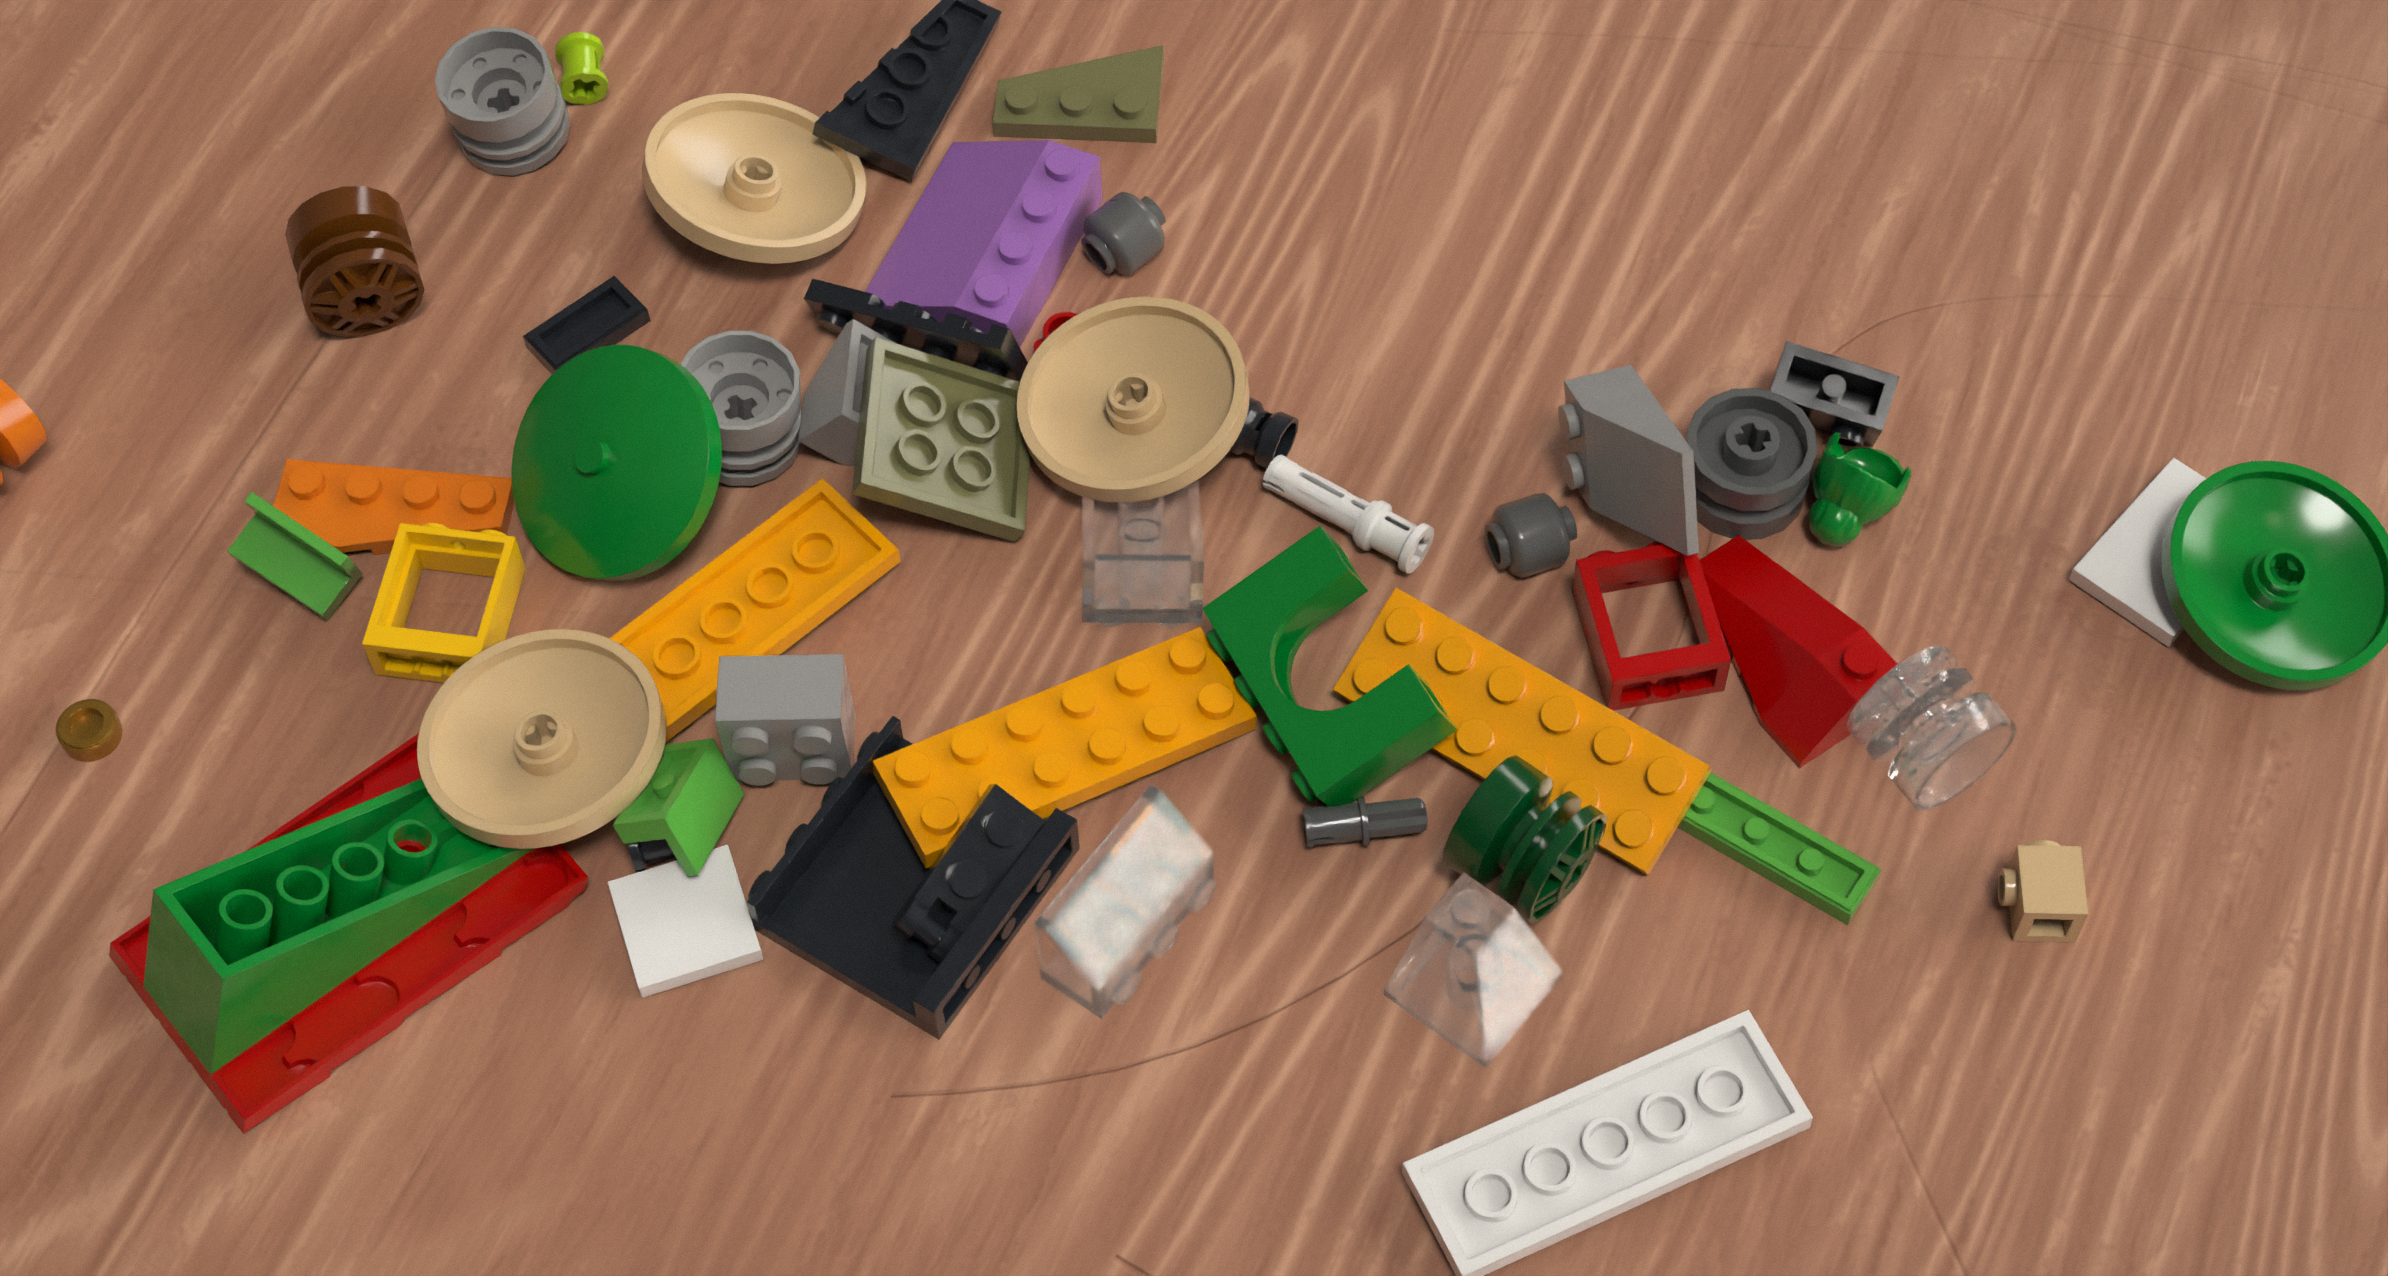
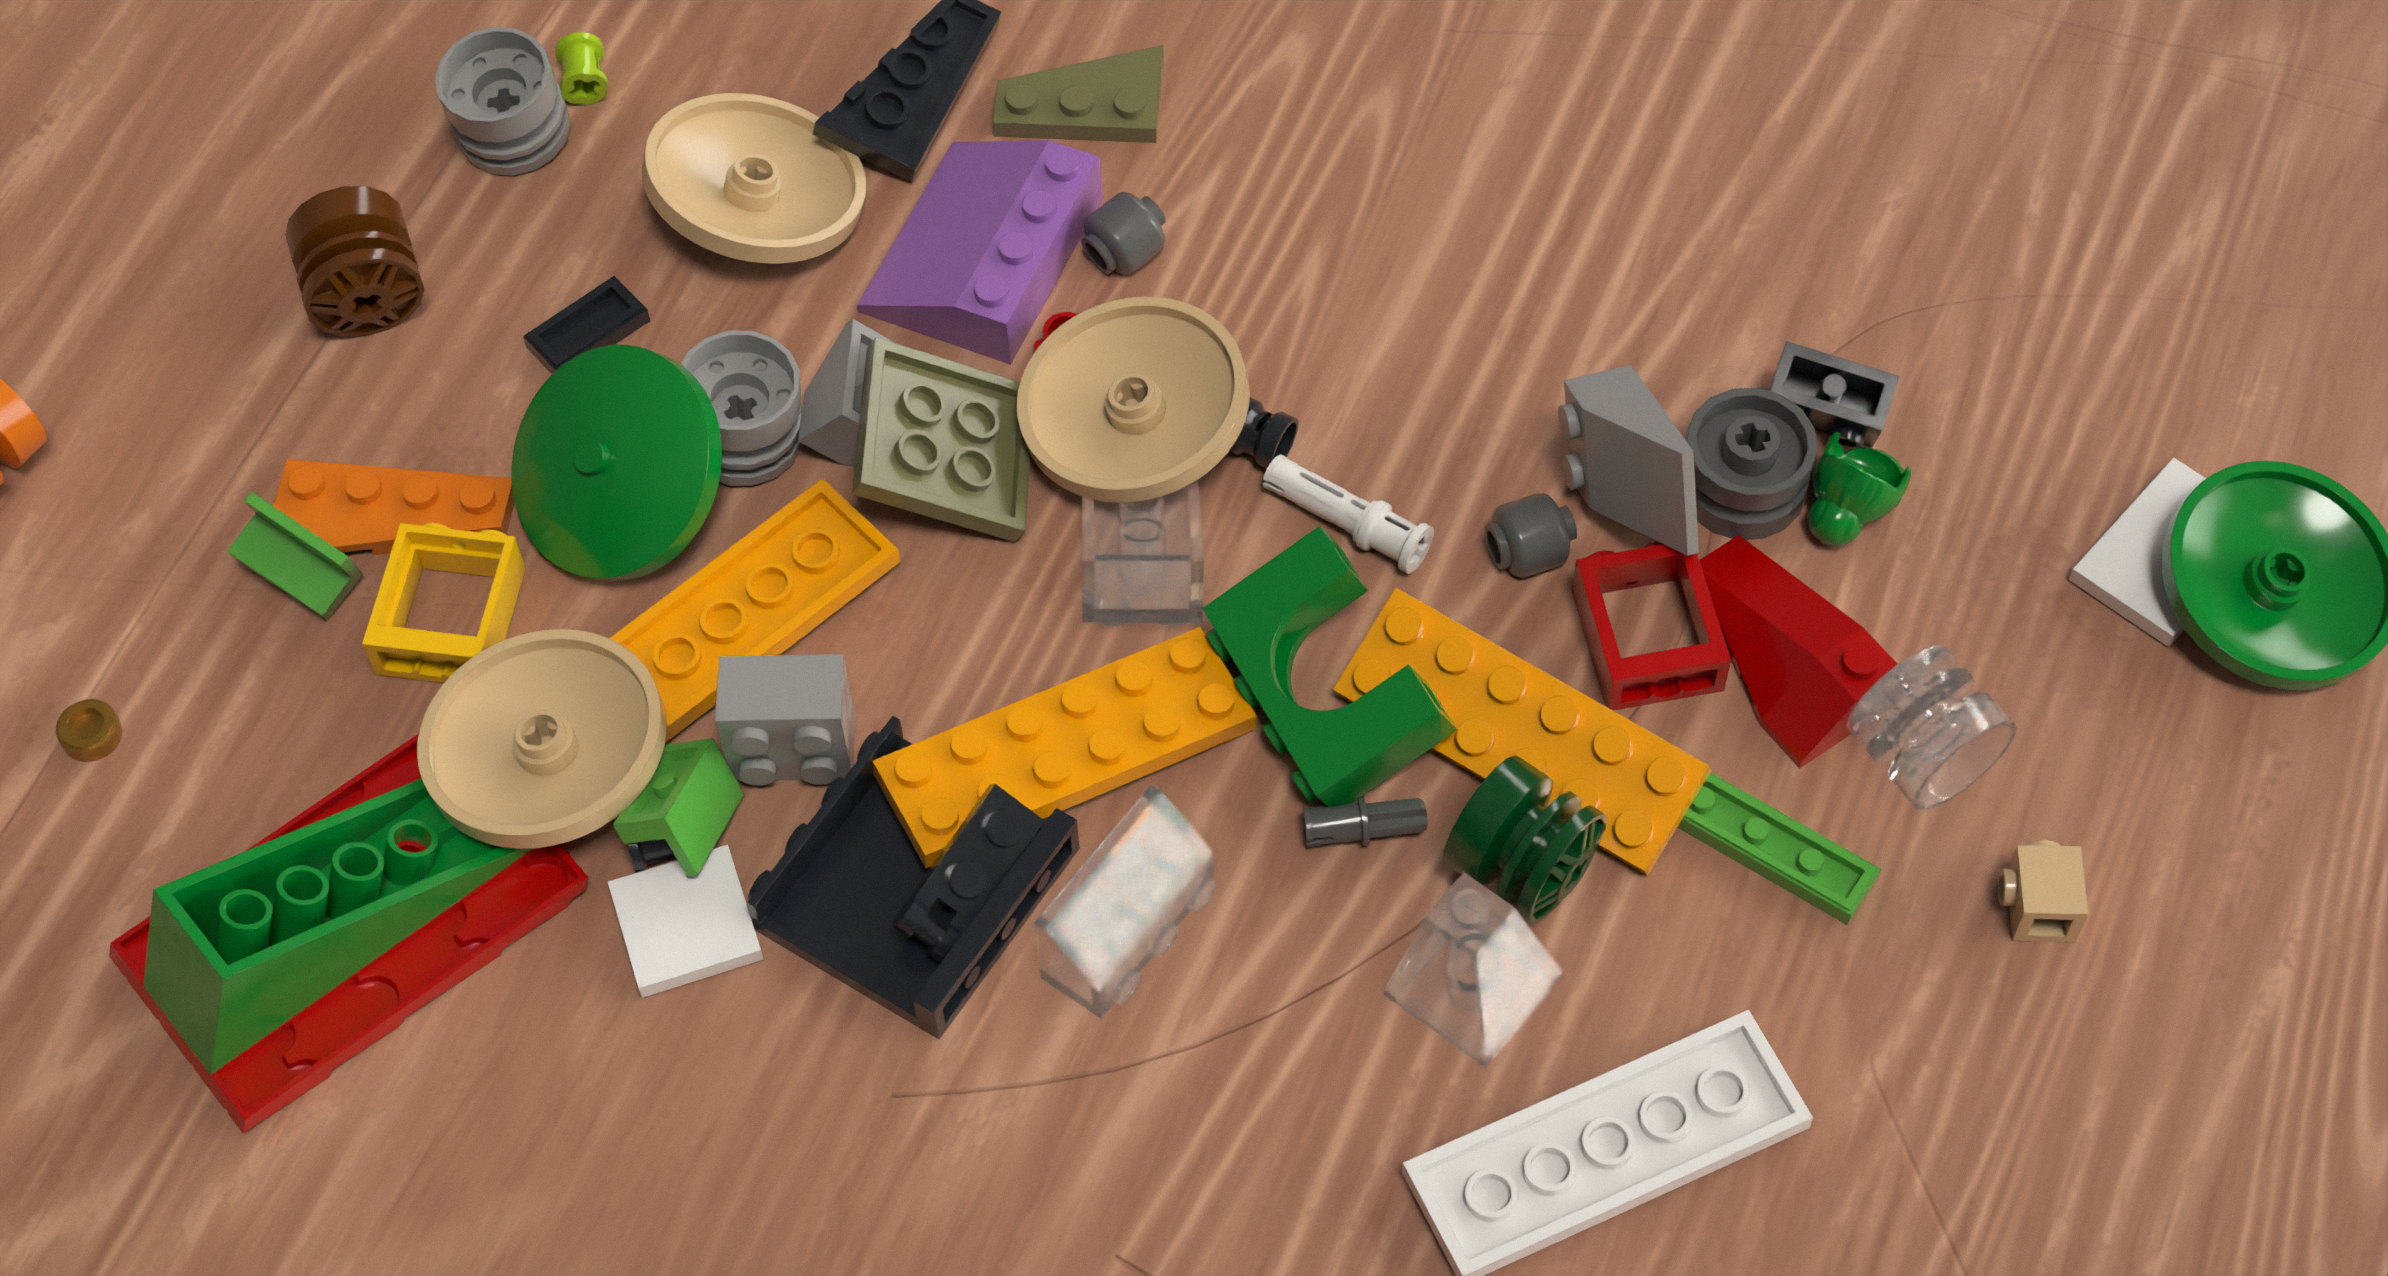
(917, 329): black wing -> none

